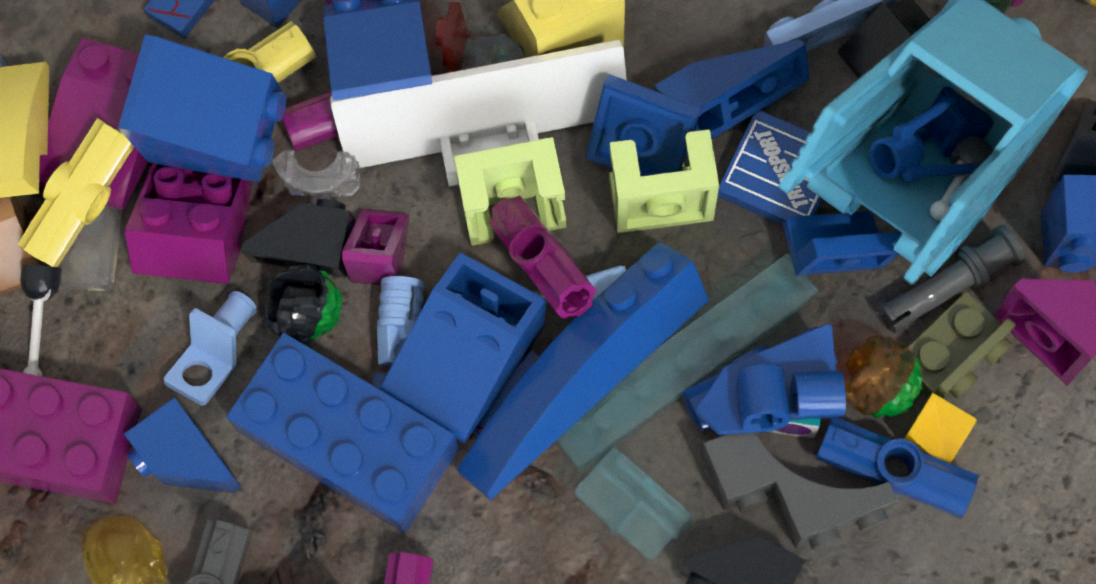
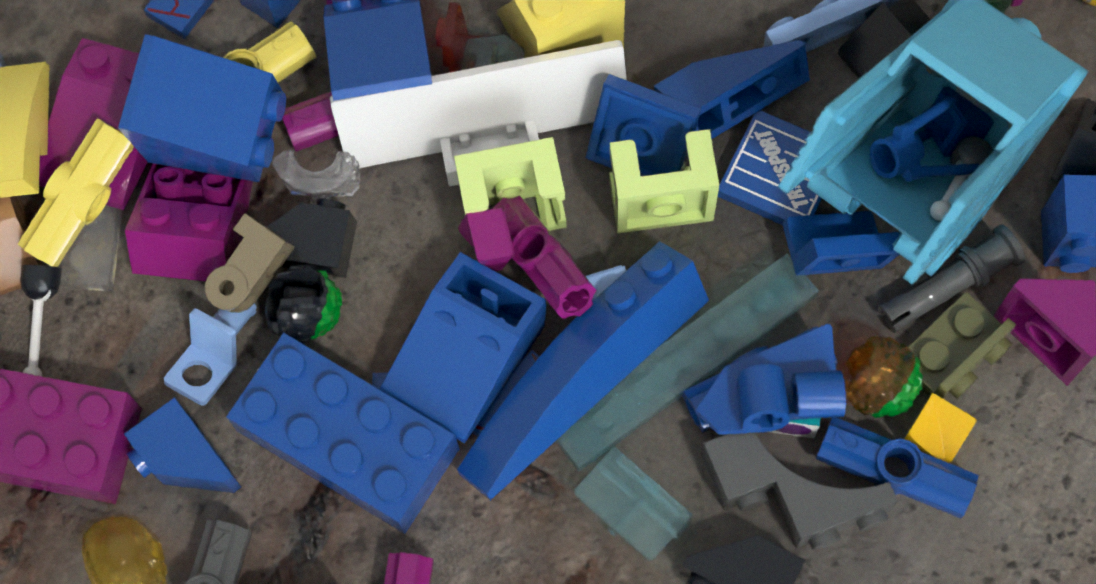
(248, 268): none -> dark tan leg
(376, 246): magenta slope -> none
(399, 308): light blue hinge -> none
(489, 237): none -> magenta slope

